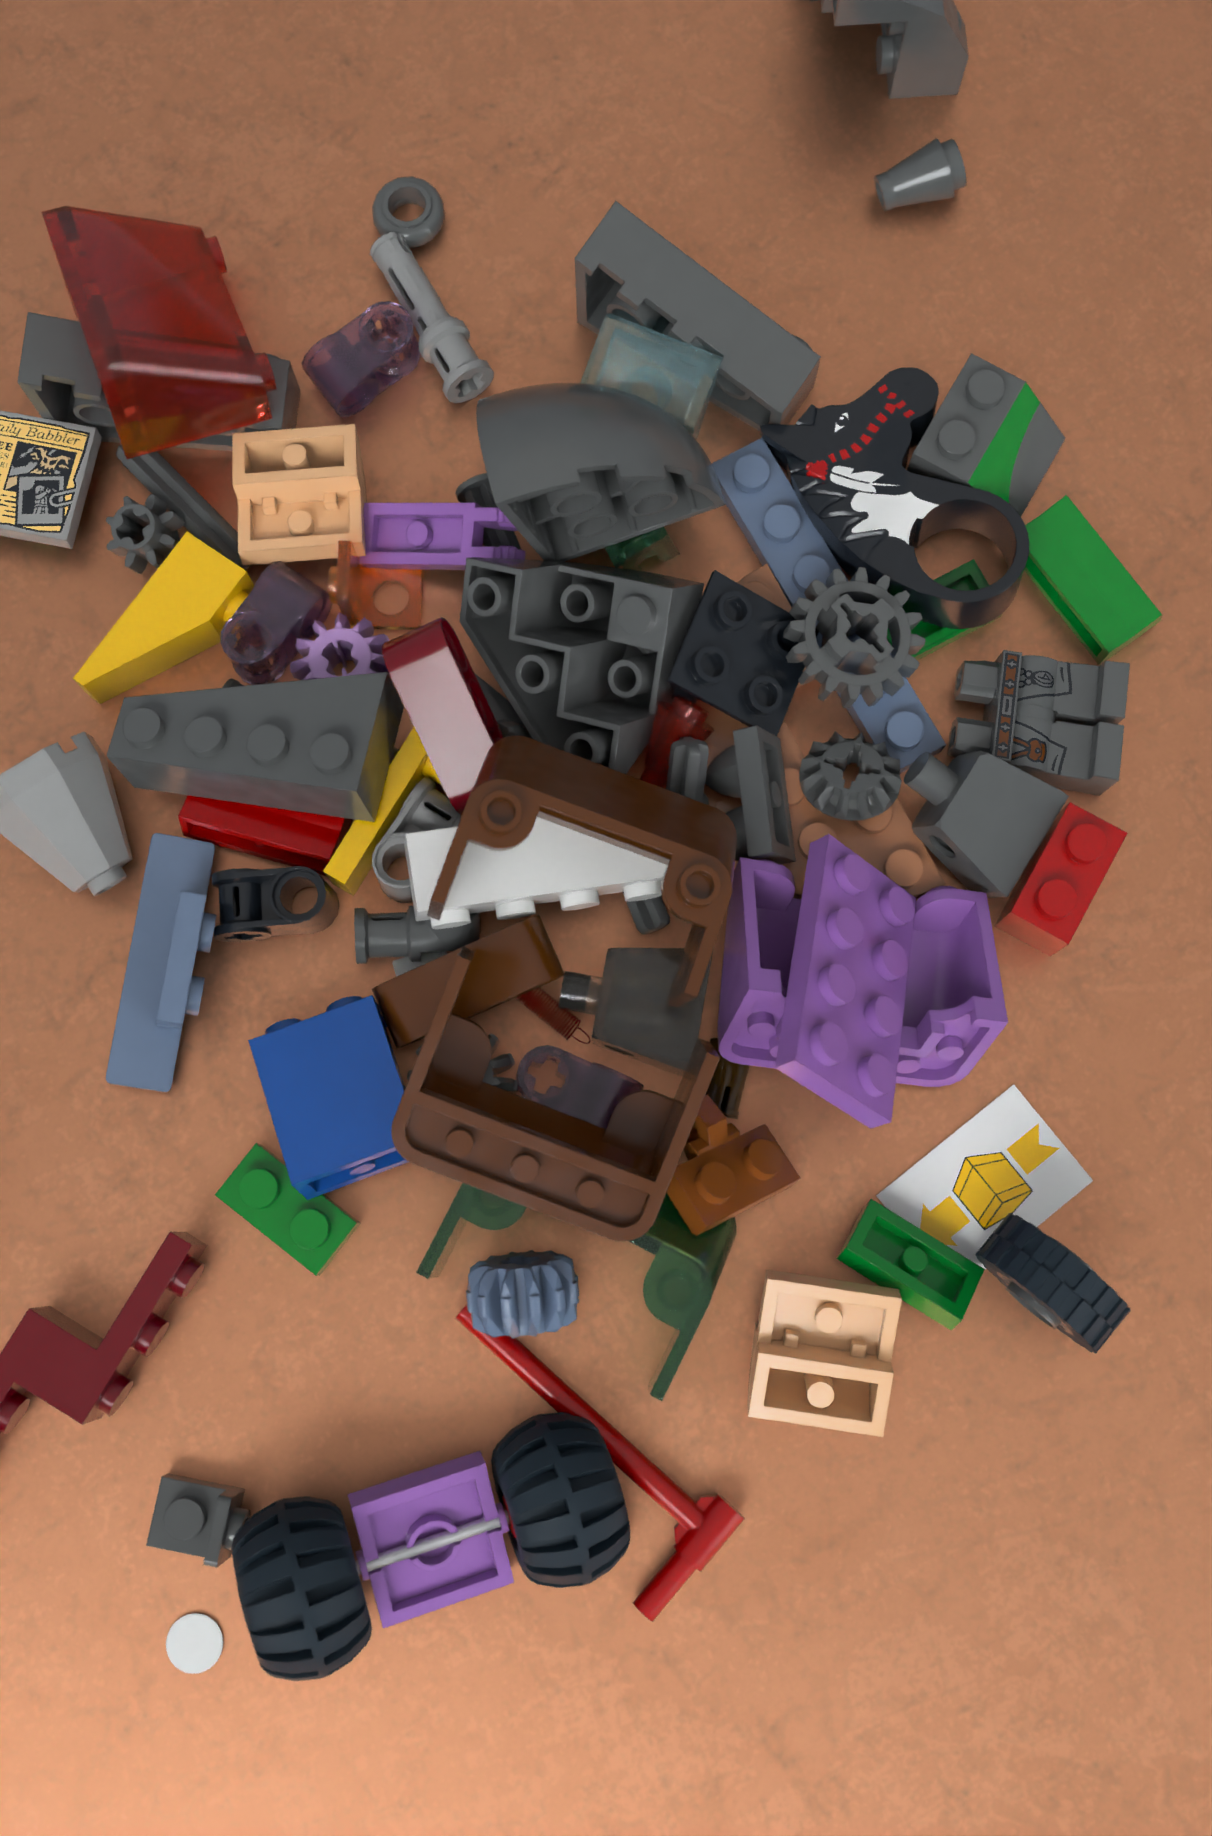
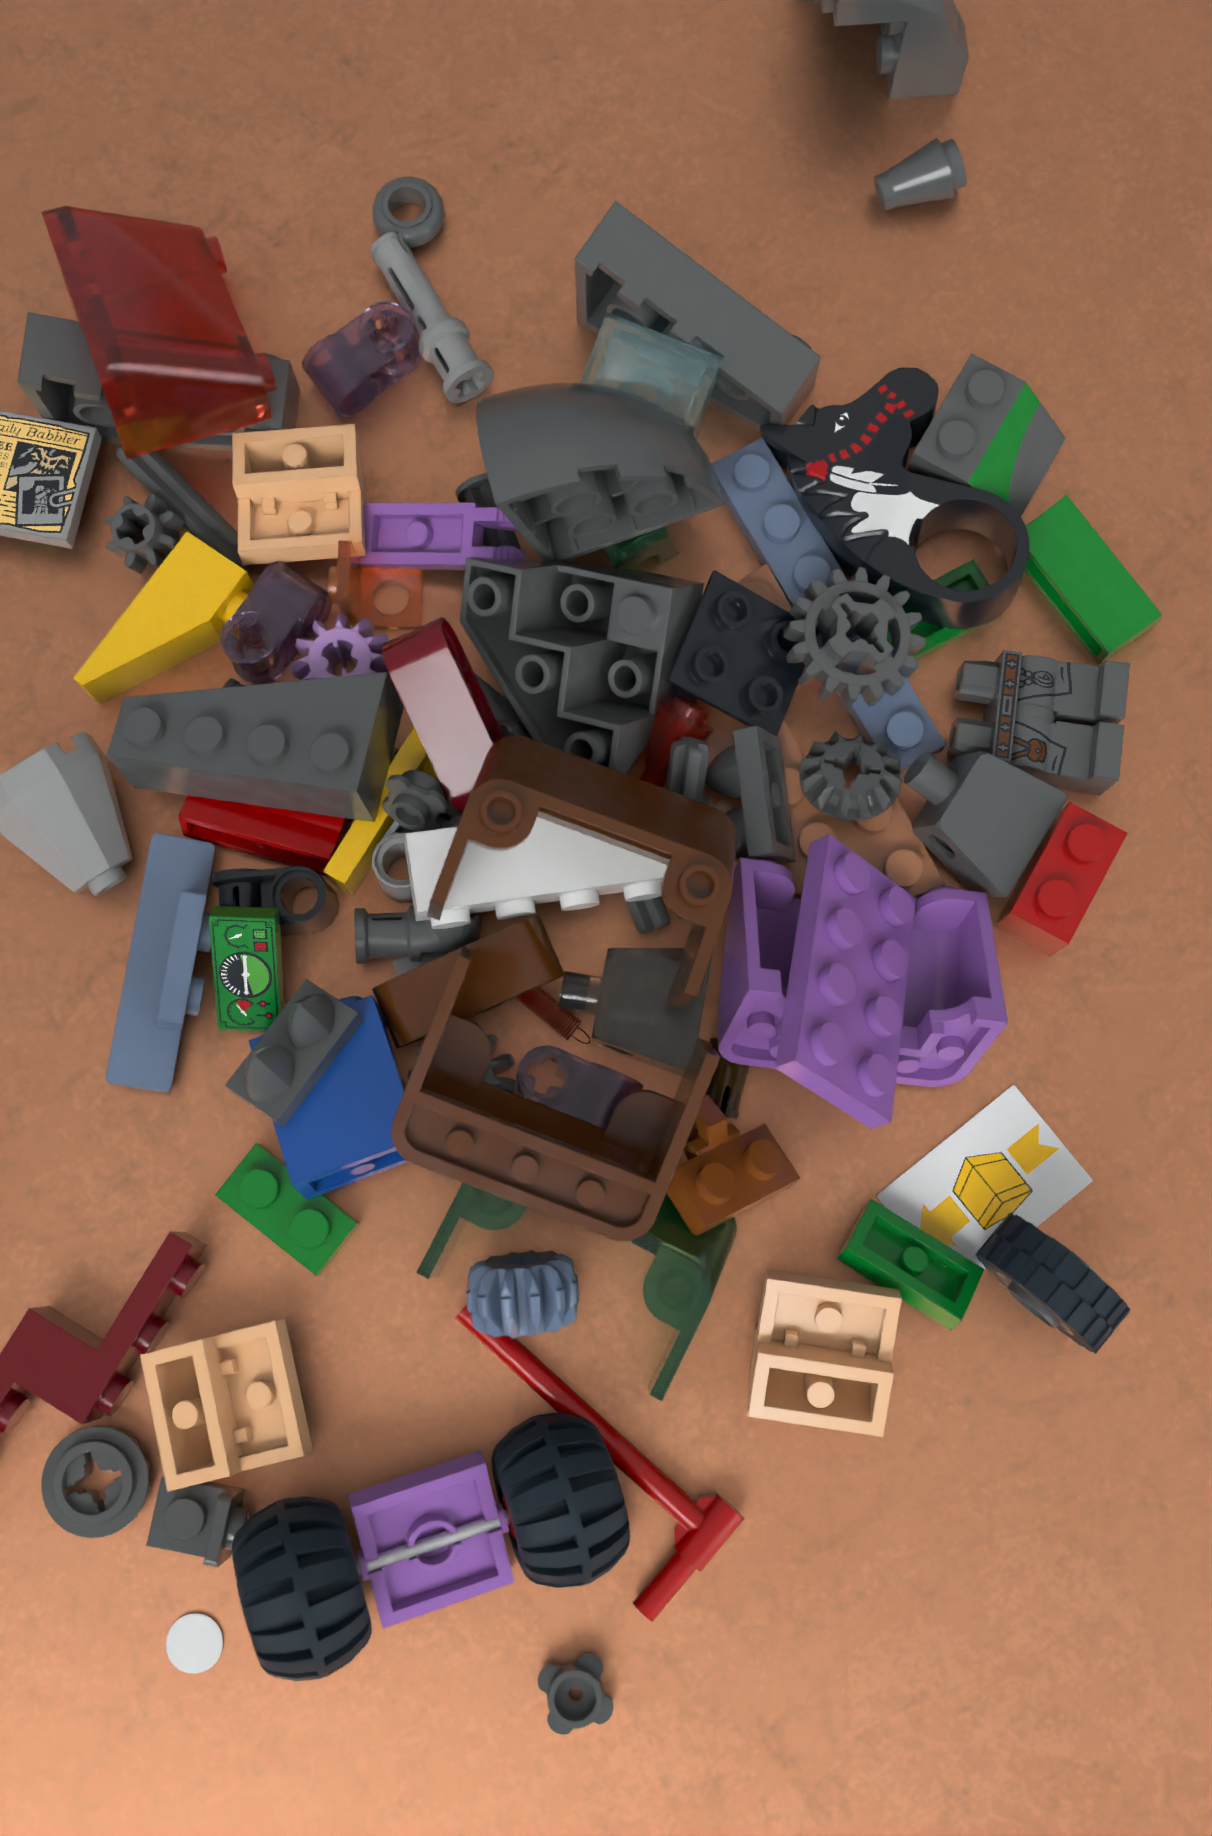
(82, 1510): none -> dark grey gear
(226, 1404): none -> light nougat brick
(246, 967): none -> green tile
(294, 1053): none -> dark grey tile
(415, 800): none -> dark grey plate
(570, 1713): none -> dark grey plate

